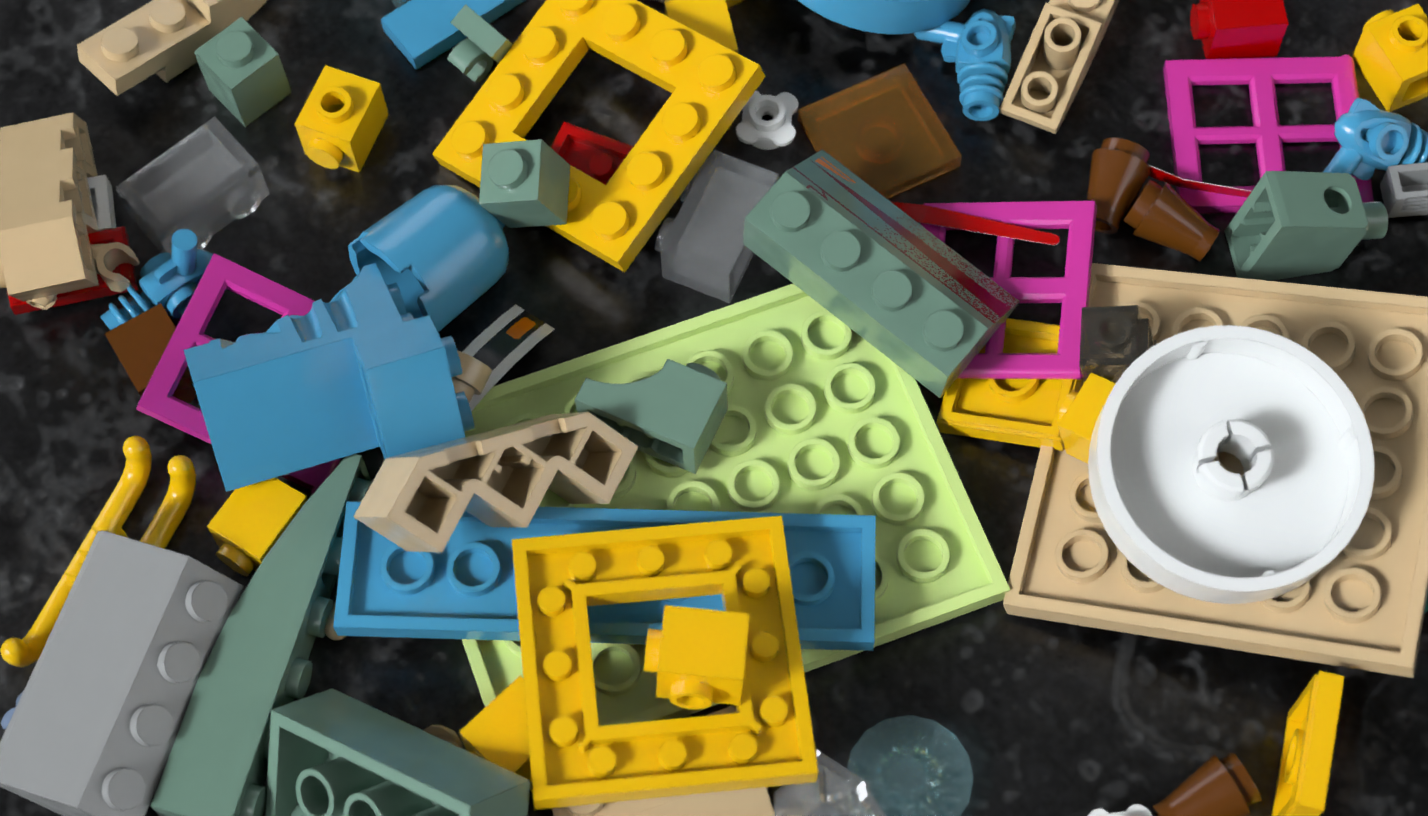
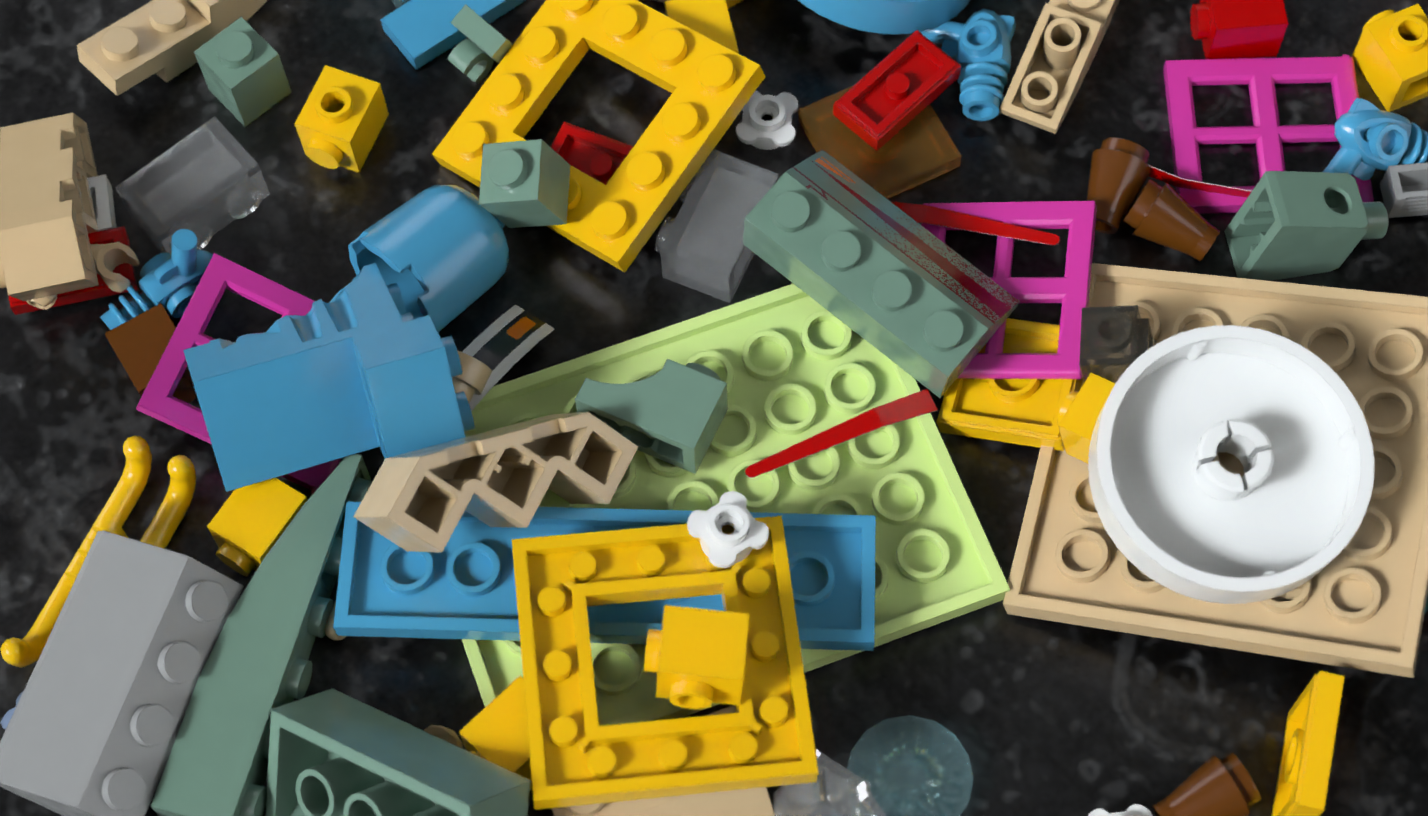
(723, 548): none -> white plate
(889, 413): none -> red sticker
(896, 90): none -> red plate

